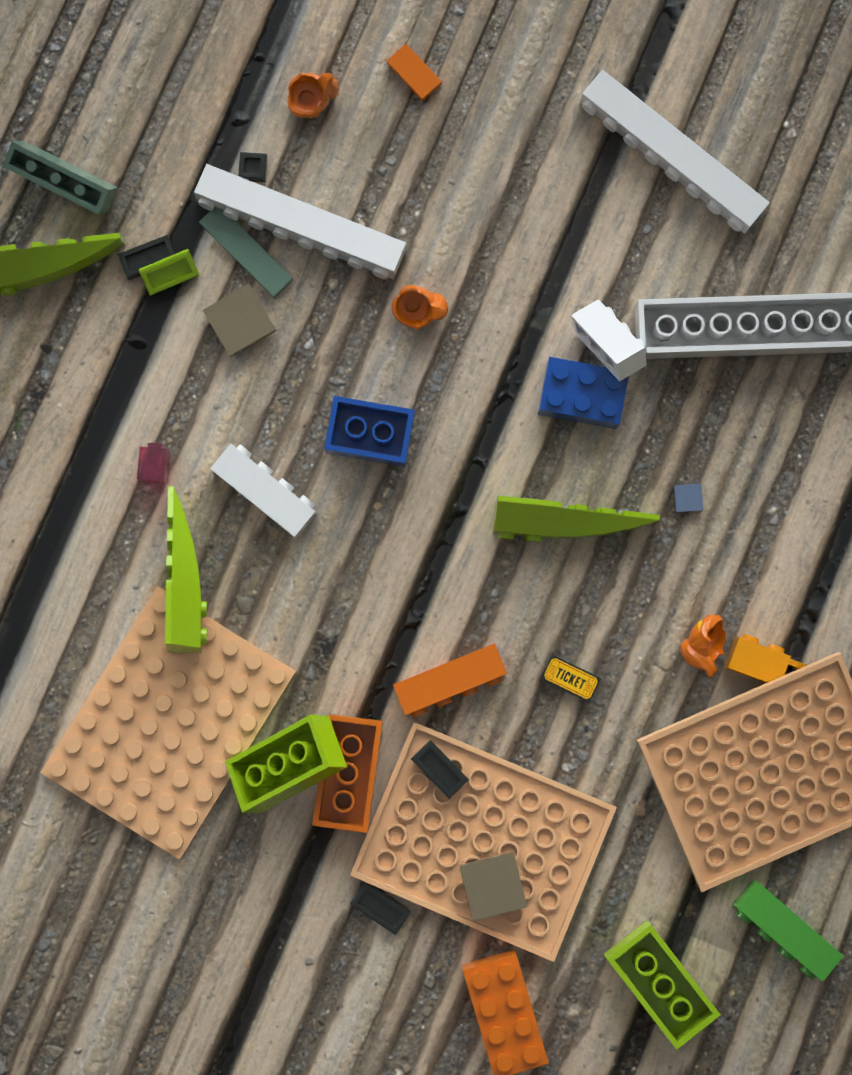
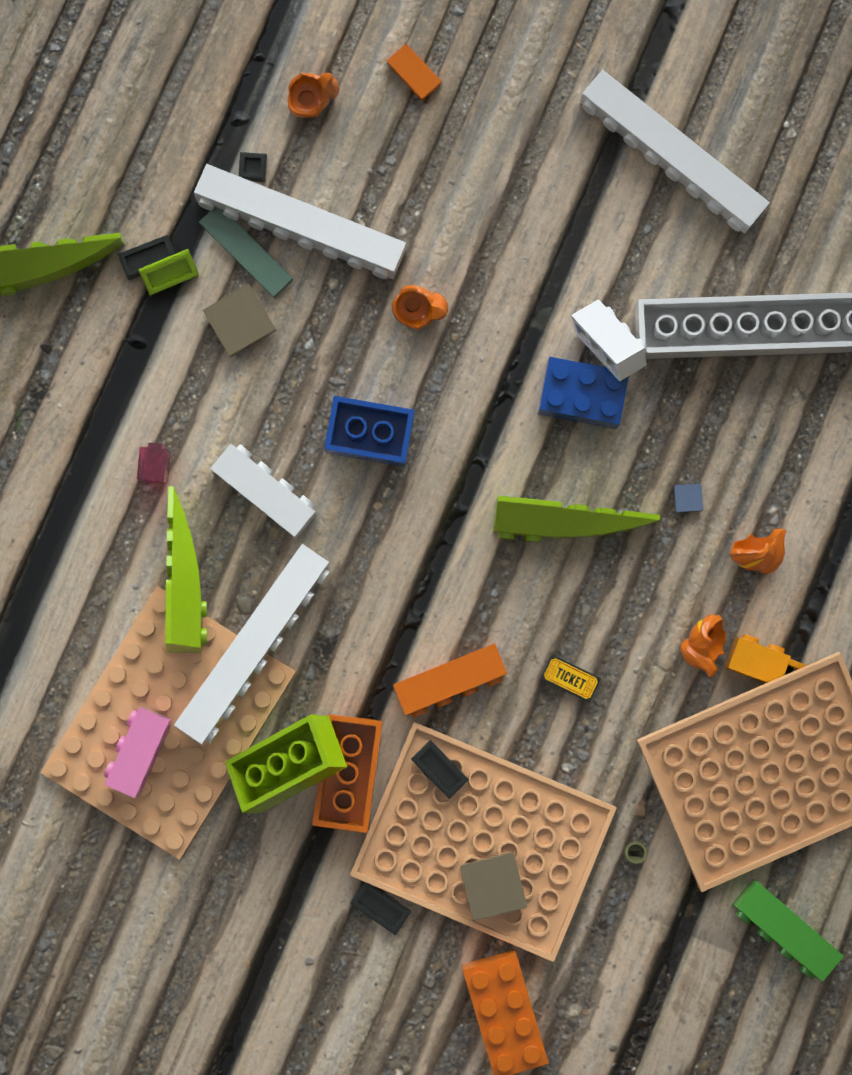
(60, 177): sand green brick -> none
(137, 751): none -> bright pink brick
(252, 645): none -> white brick
(635, 847): none -> olive hinge
(662, 984): lime brick -> none
(760, 553): none -> orange hair

